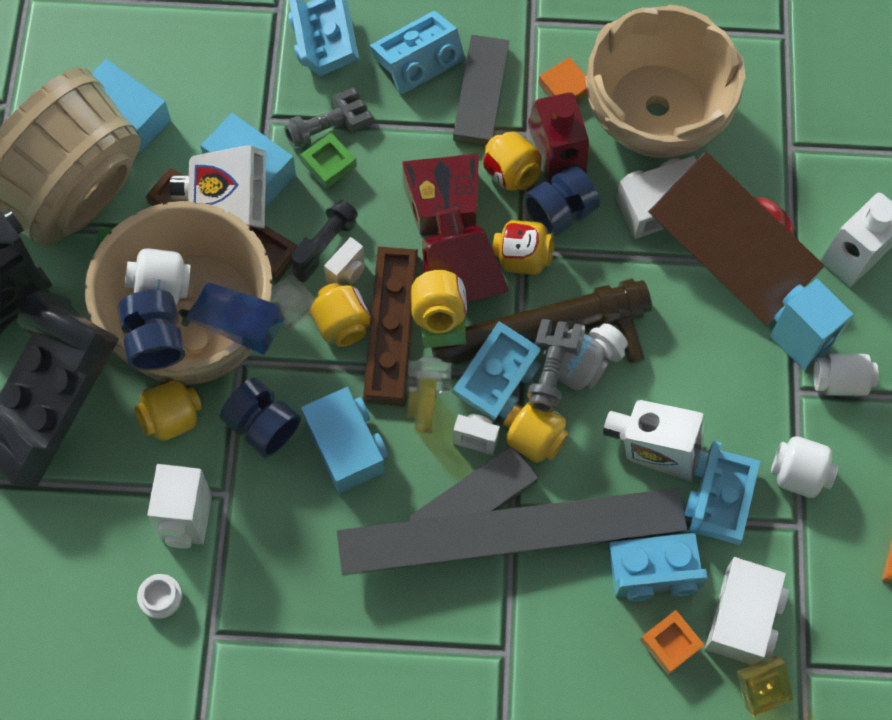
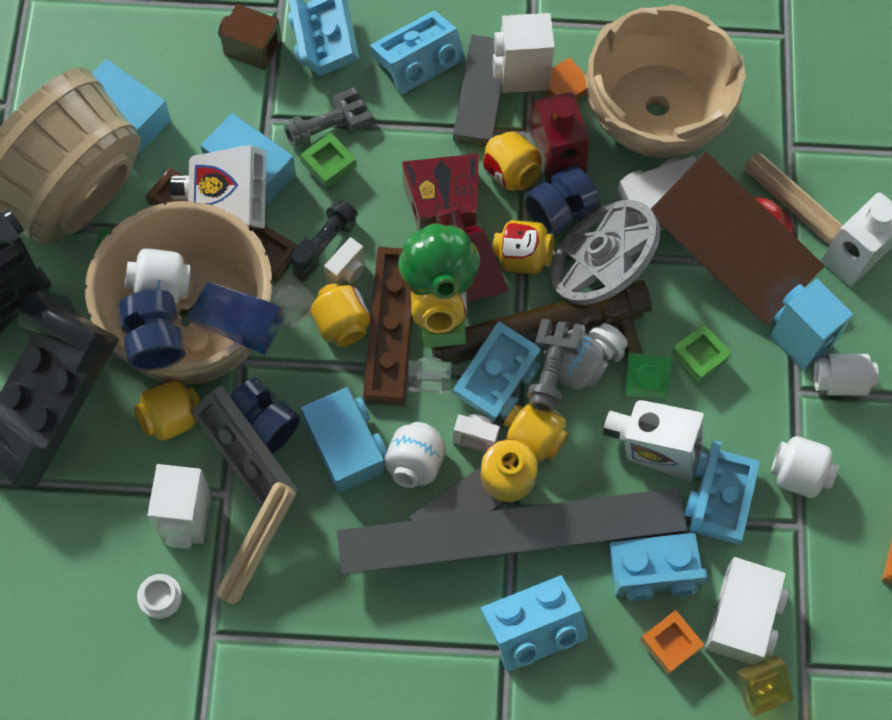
(240, 444): none -> dark grey tile
(250, 36): none -> reddish brown brick
(256, 543): none -> tan axle
(415, 455): none -> white head
(422, 405): clear yellow plate -> none
(437, 257): none -> green plant
(509, 483): none -> yellow head
(524, 52): none -> white brick
(535, 623): none -> medium azure bracket
(606, 252): none -> light grey wheel
(647, 375): none -> green plate
(701, 353): none -> bright green plate
(793, 197): none -> tan axle

